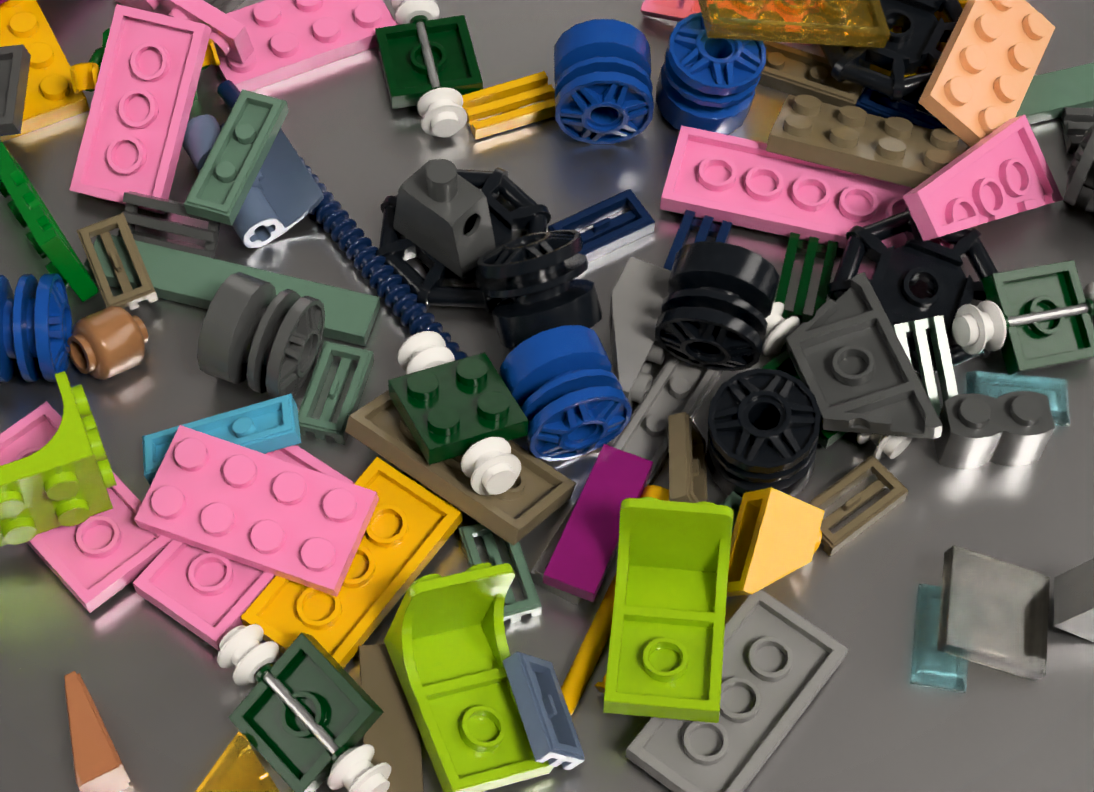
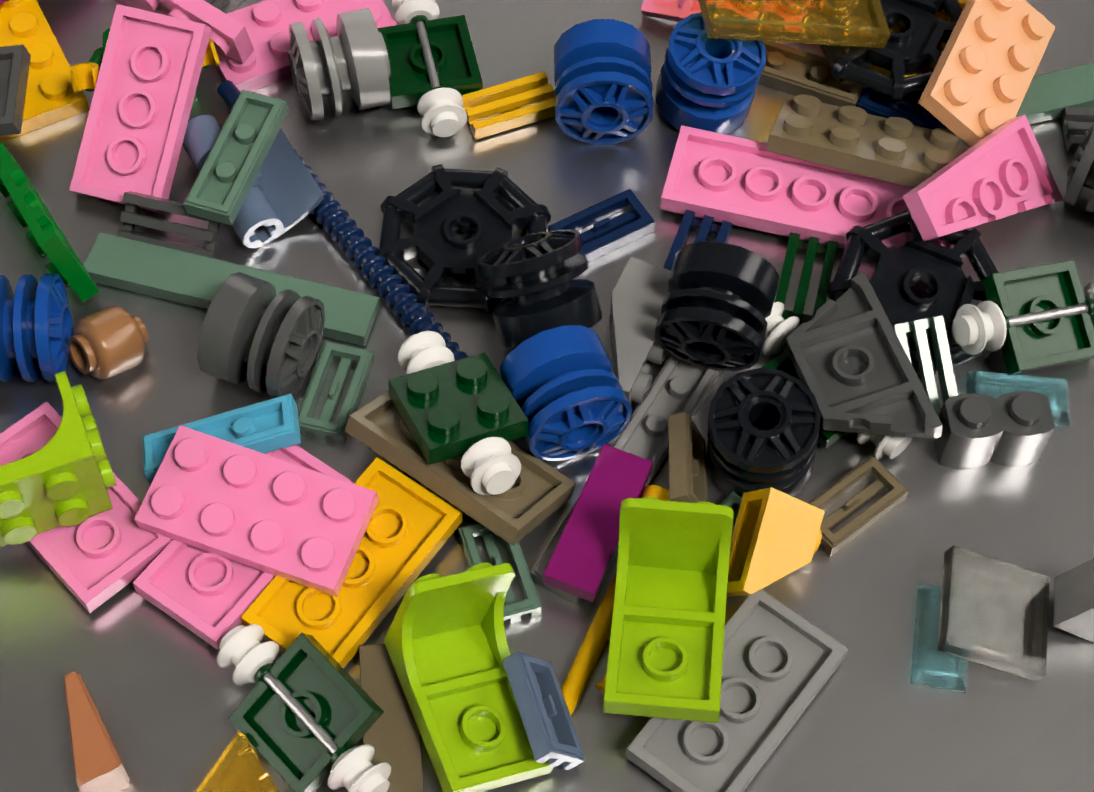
(130, 296): dark tan tile -> none
(338, 64): none -> light grey wheel
(445, 216): dark grey torso -> none

